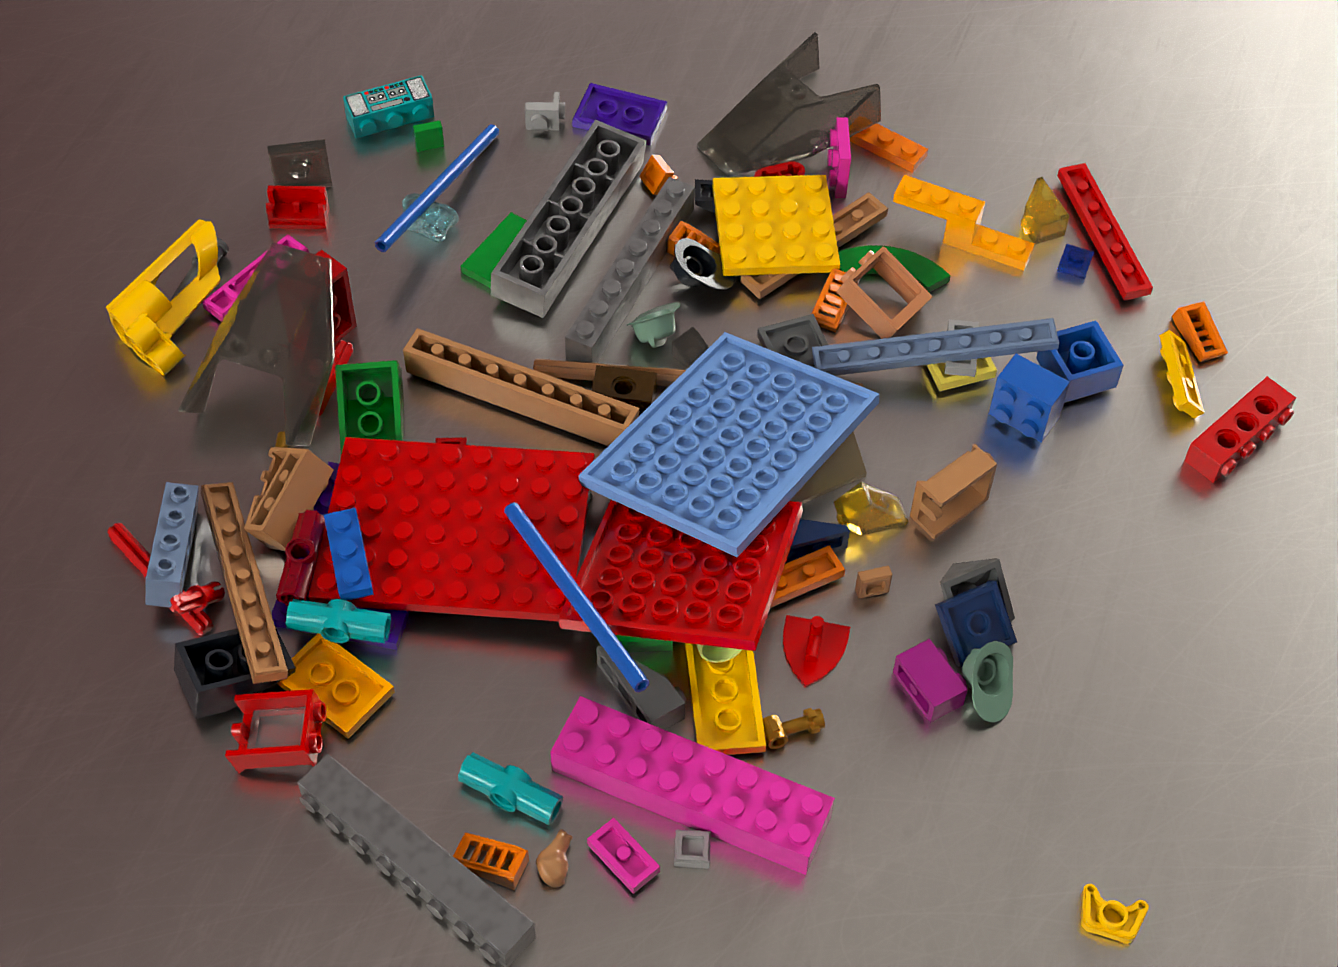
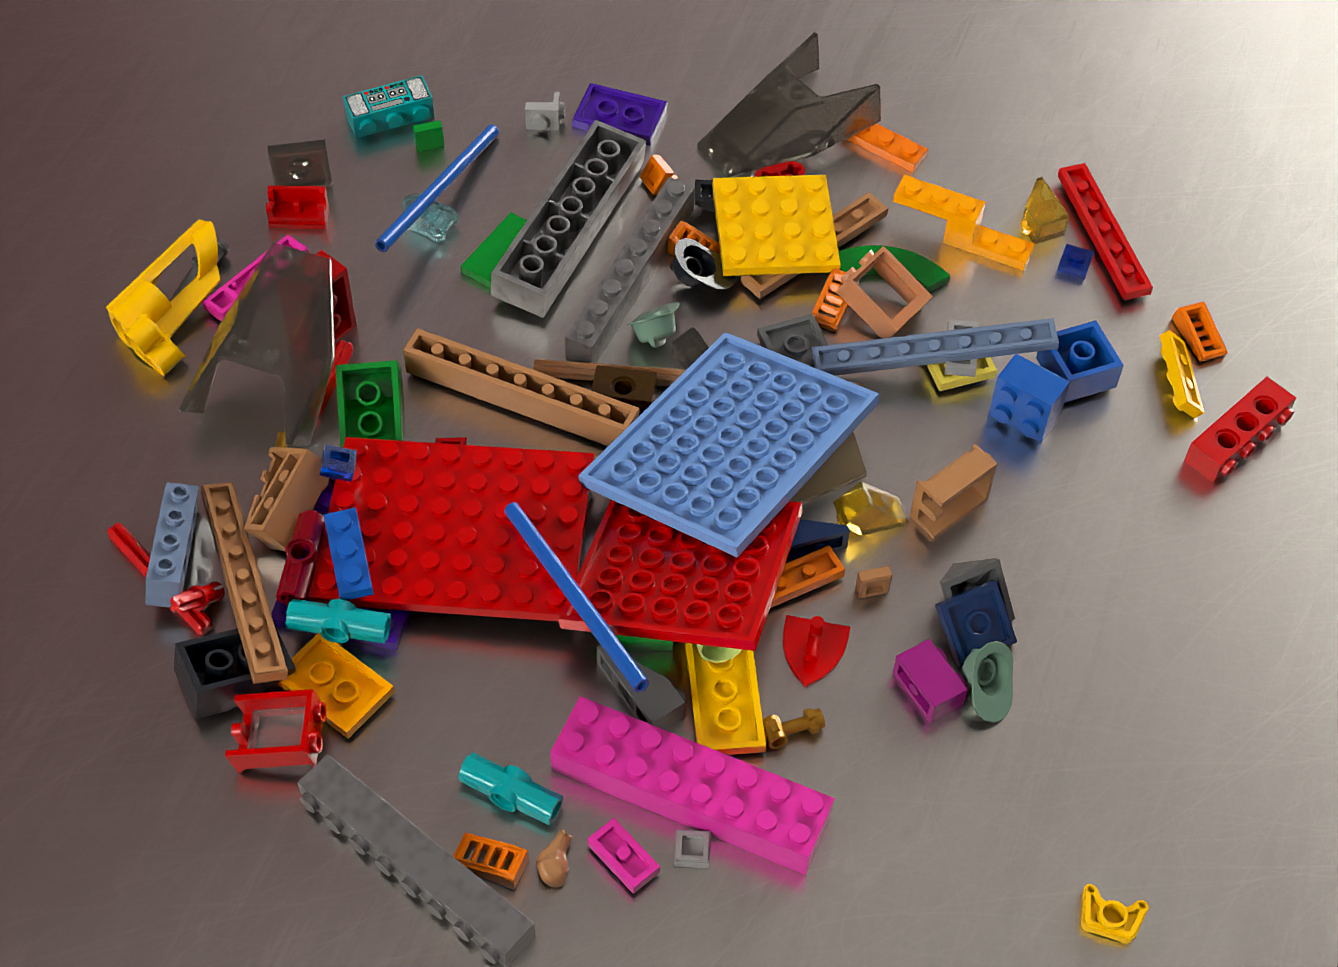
(338, 462): none -> clear blue plate
(839, 157): dark pink plate -> none

